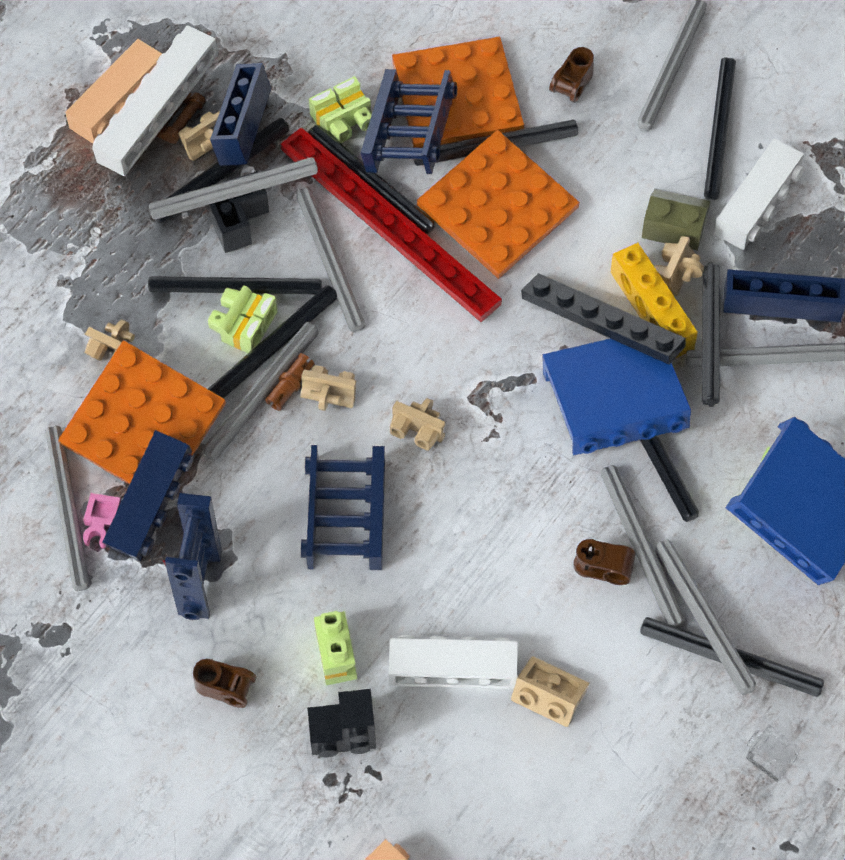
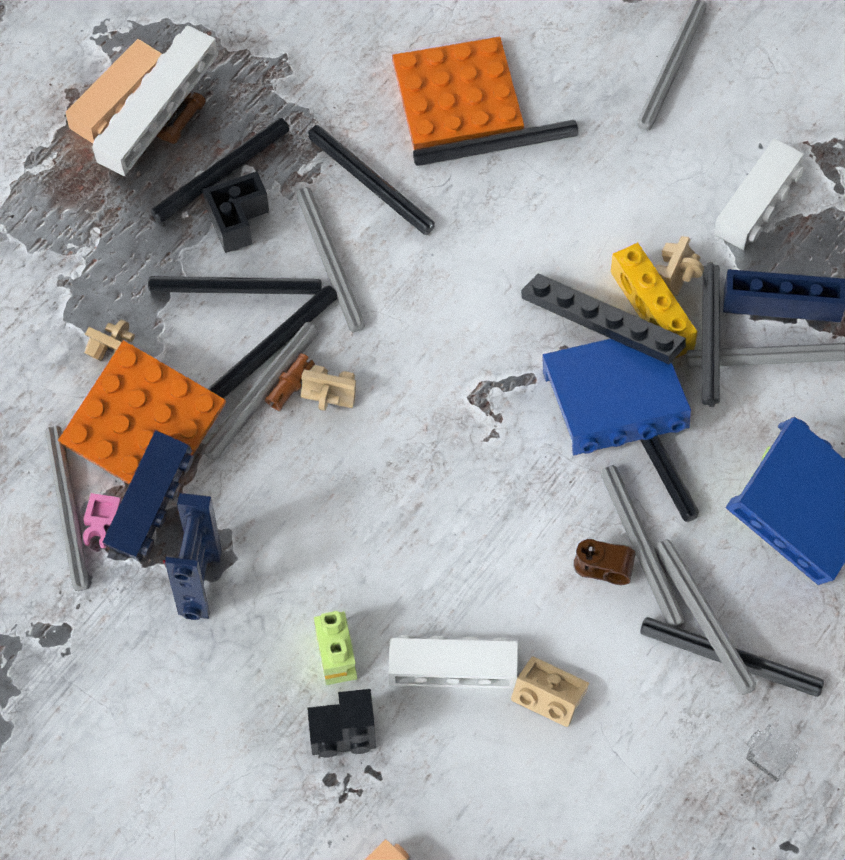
(197, 139): tan hips -> none
(229, 685): reddish brown piece -> none
(233, 188): light grey axle -> none
(241, 114): dark blue brick -> none
(246, 320): yellowish green hips -> none
(341, 109): yellowish green hips -> none
(370, 521): dark blue fence -> none
(386, 110): dark blue fence -> none
(394, 226): red plate -> none
(419, 419): tan hips -> none
(497, 204): orange plate -> none
(571, 77): reddish brown piece -> none
(674, 216): olive slope -> none
(719, 128): black axle -> none

